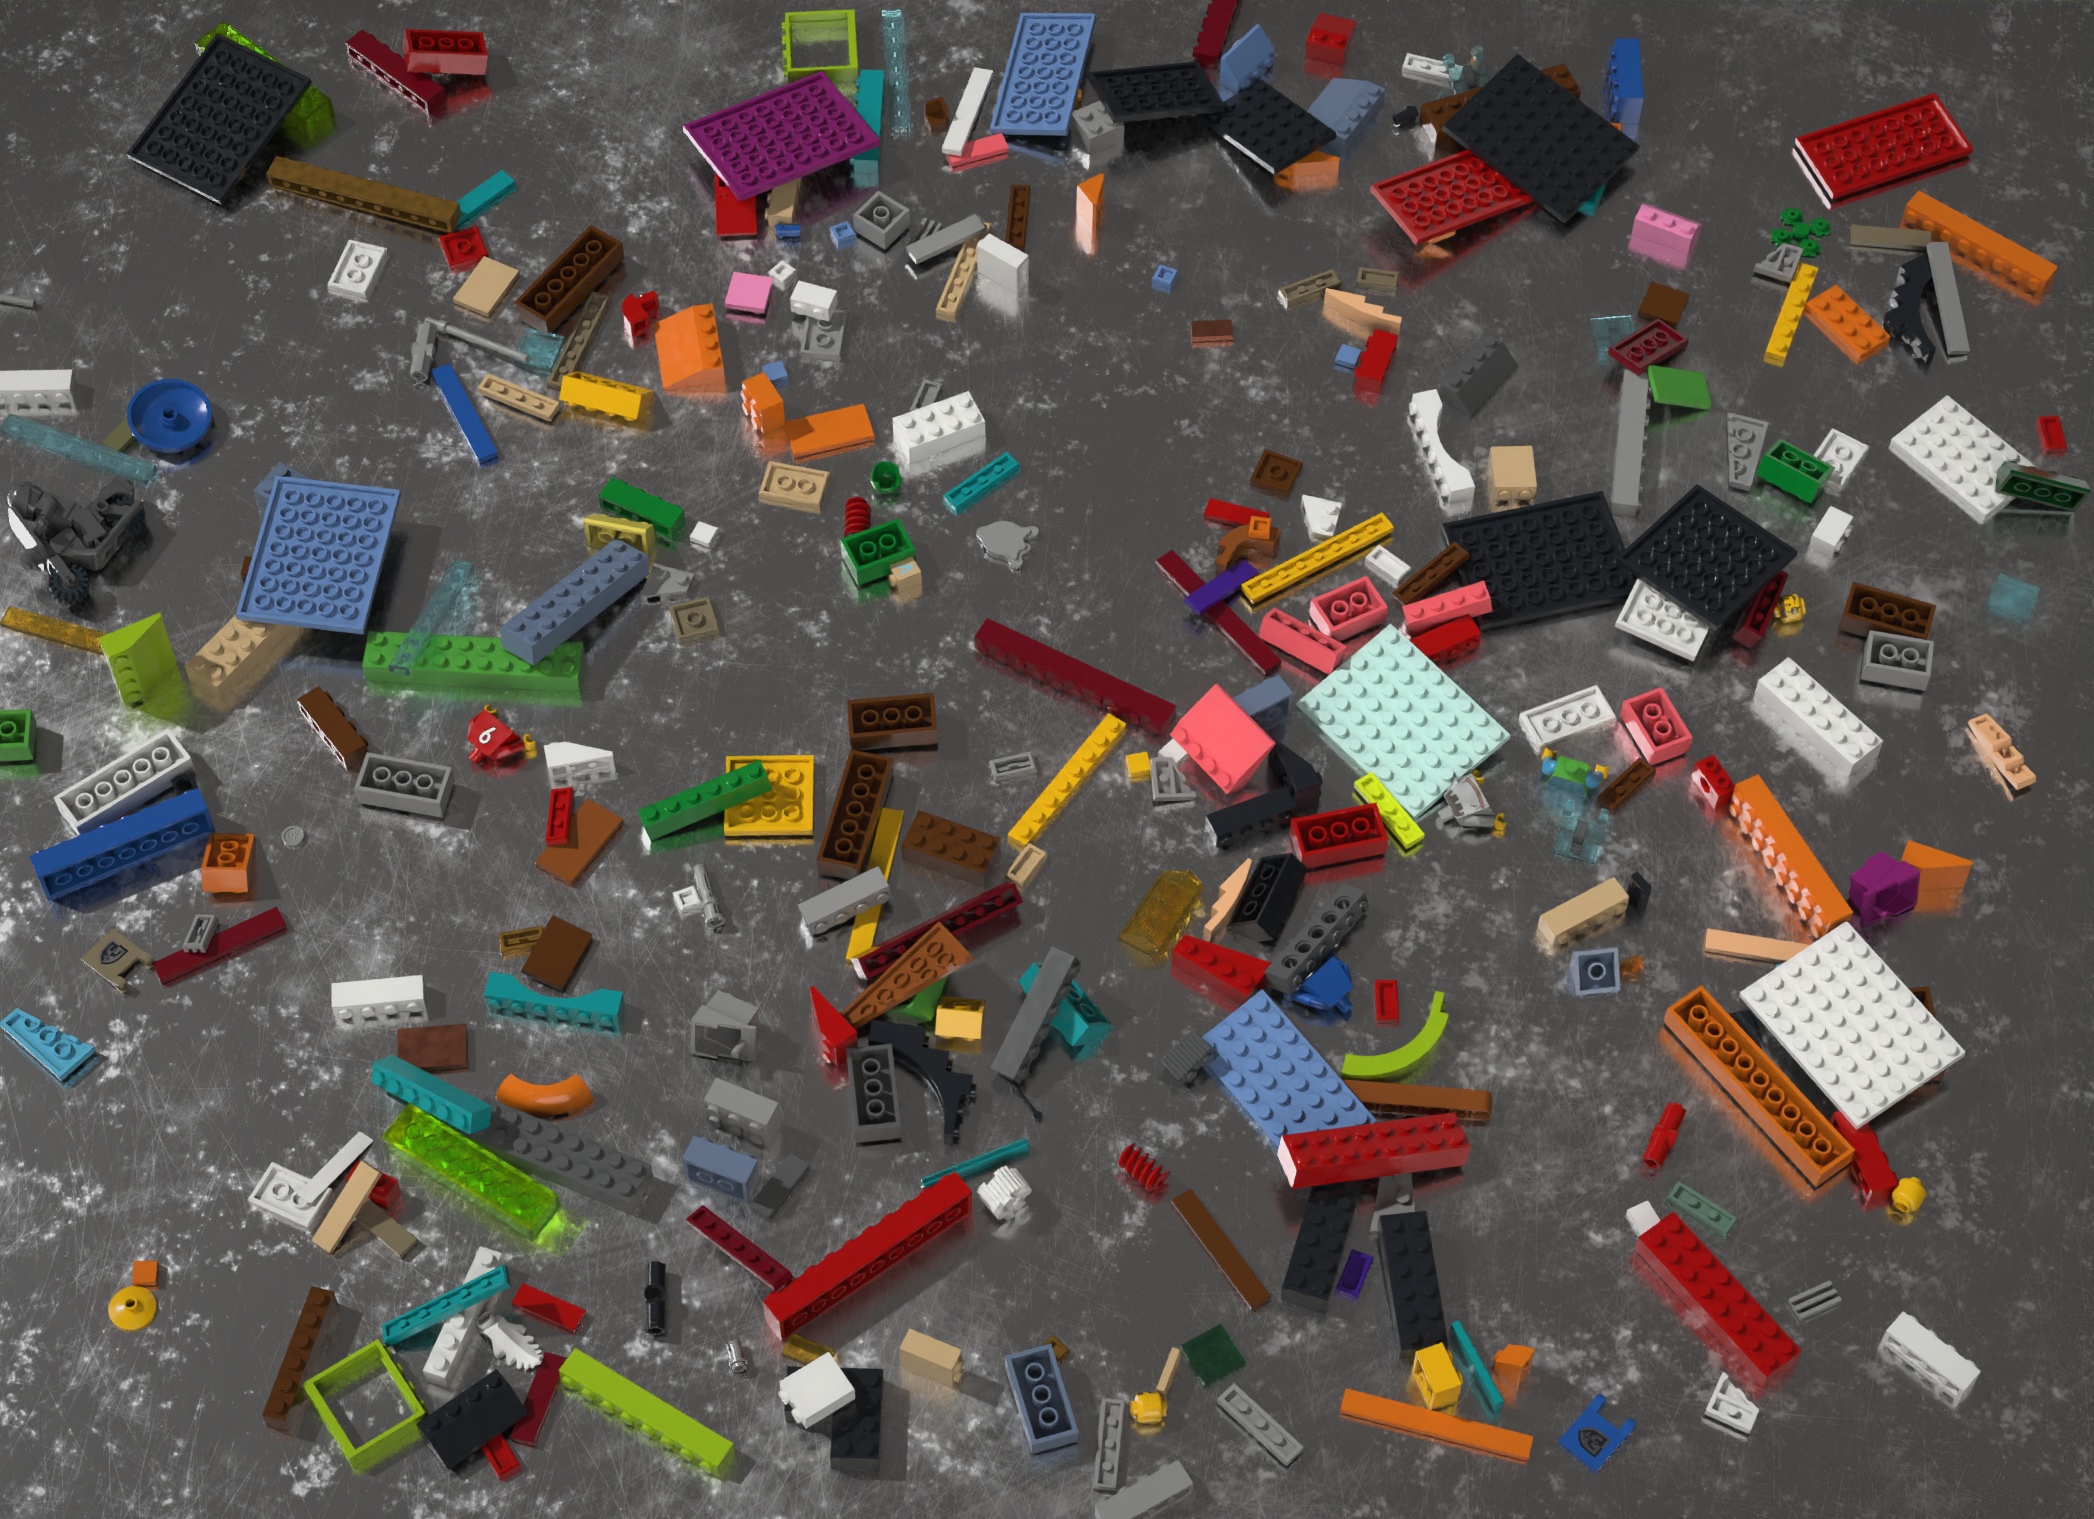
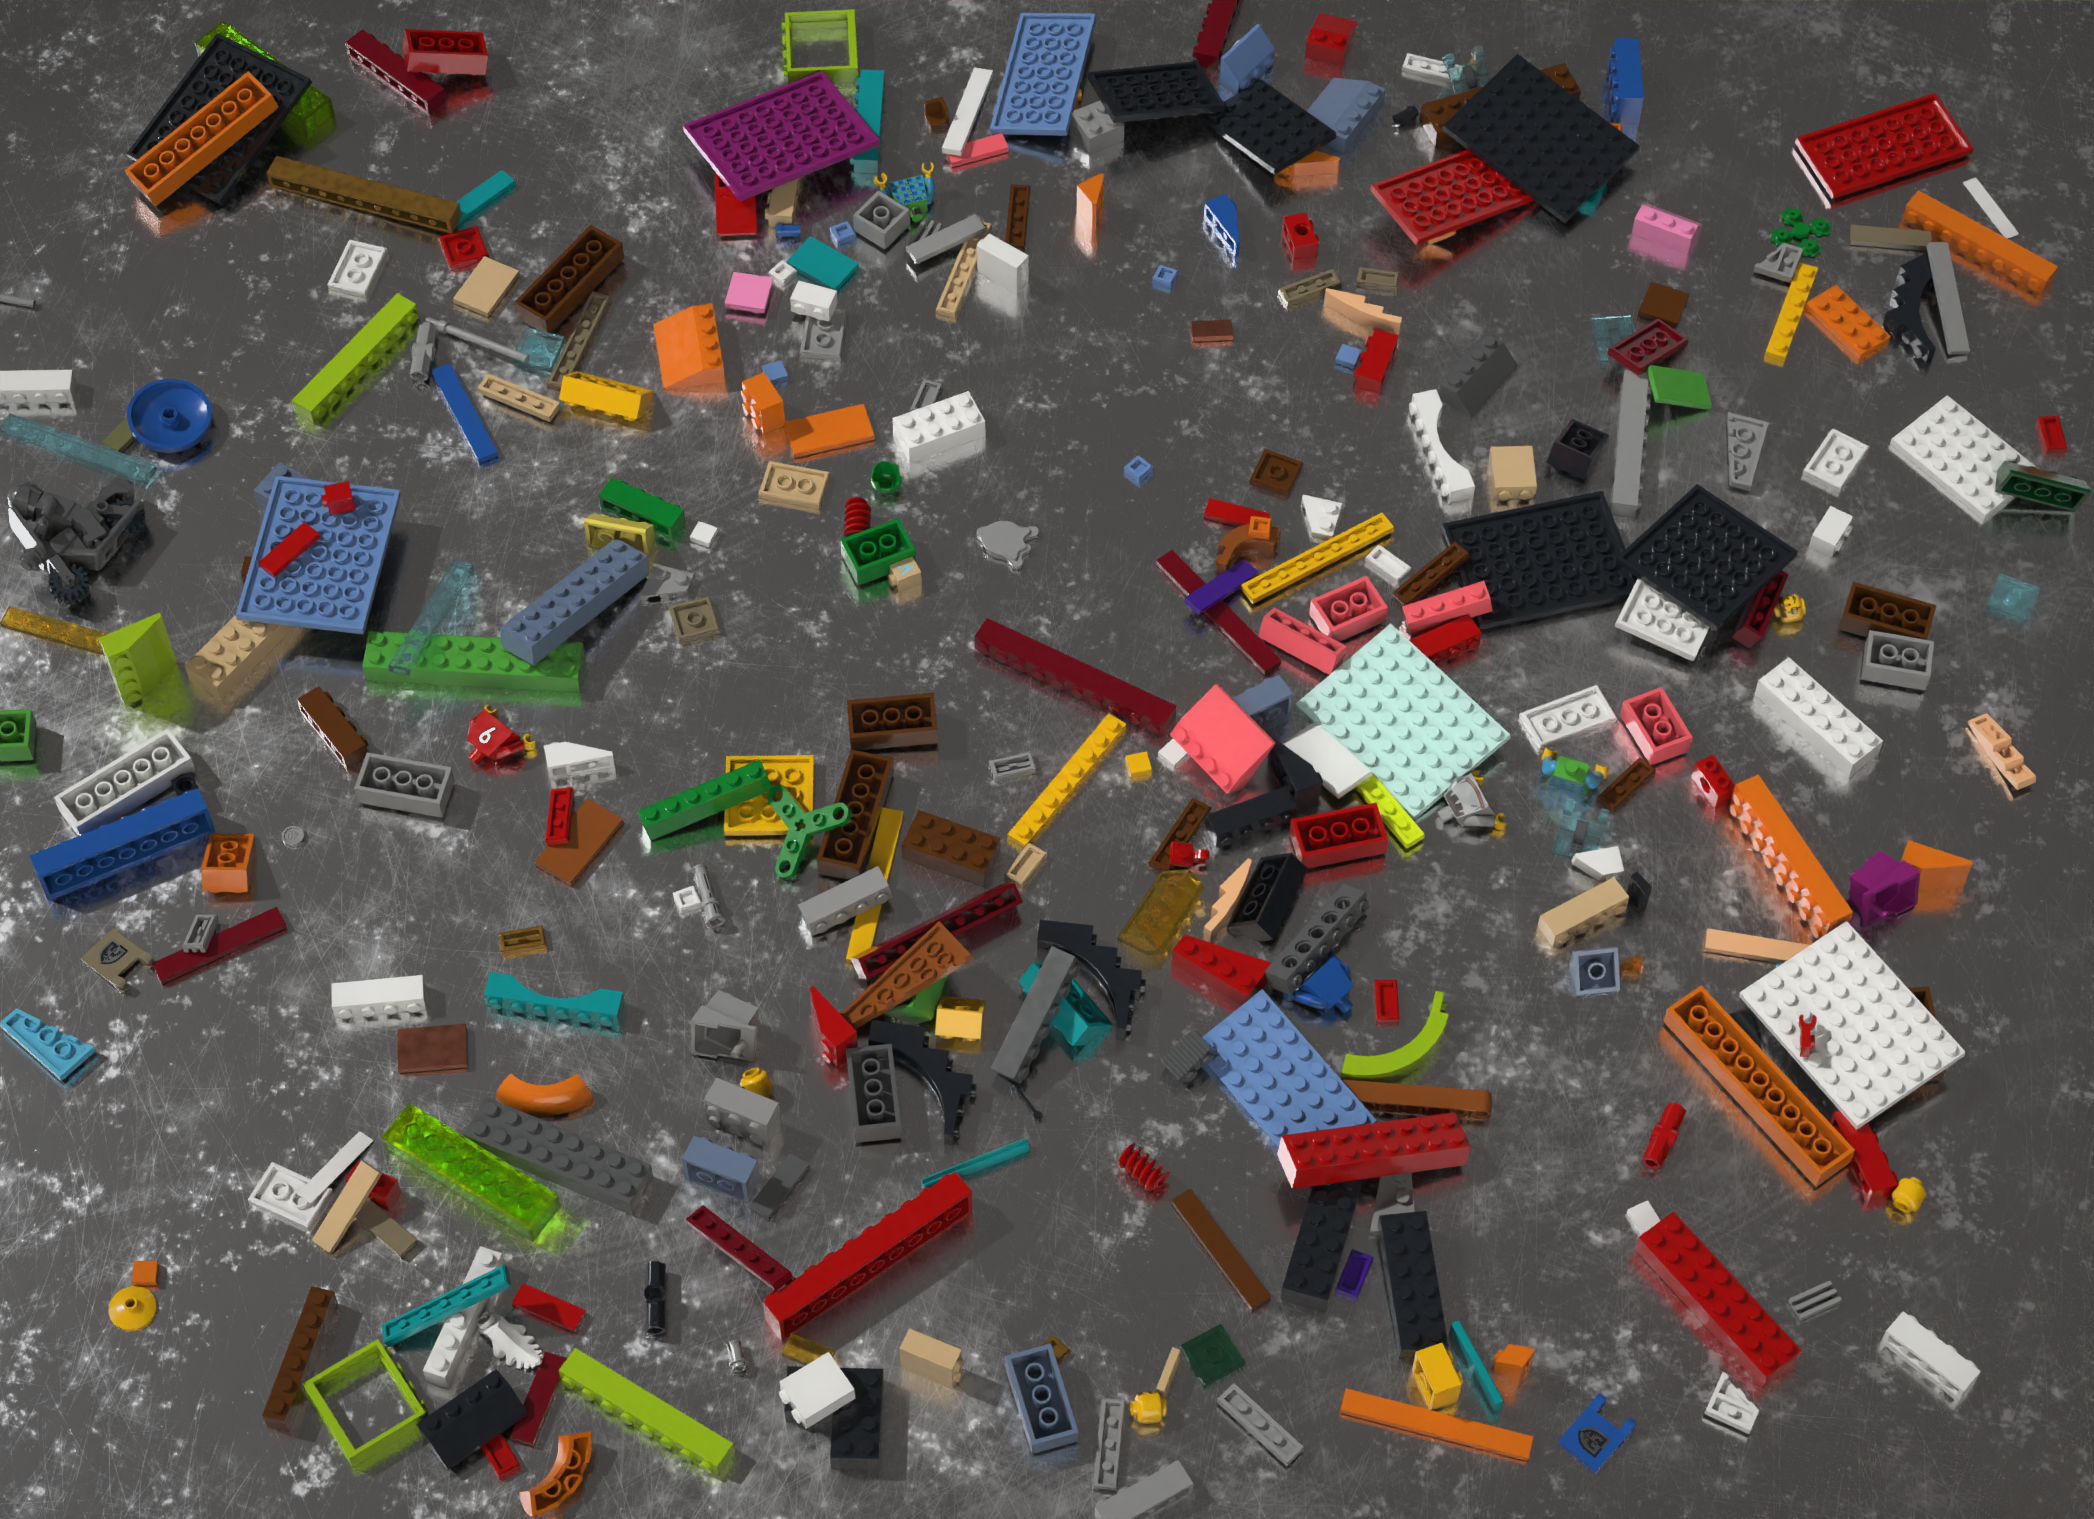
(201, 138): none -> orange brick
(289, 549): none -> red tile
(338, 498): none -> red brick
(355, 358): none -> lime brick
(431, 1094): teal brick -> none
(556, 953): reddish brown tile -> none
(564, 1477): none -> orange brick
(636, 311): red brick -> none
(757, 1082): none -> yellow head
(797, 839): none -> green piece
(822, 264): none -> teal tile
(896, 71): clear light blue tile -> none
(912, 192): none -> torso
(981, 482): teal tile -> none
(1005, 1192): white brick -> none
(1102, 962): none -> black arch
(1138, 469): none -> medium blue tile
(1168, 781): light grey wing -> none
(1182, 832): none -> reddish brown tile
(1183, 855): none -> red plate
(1223, 218): none -> blue slope
(1300, 236): none -> red brick
(1336, 765): none -> white tile
(1577, 449): none -> black slope
(1600, 863): none -> white slope
(1701, 1209): sand green tile -> none
(1795, 470): green slope -> none
(1807, 1040): none -> red plate
(1990, 208): none -> white sticker

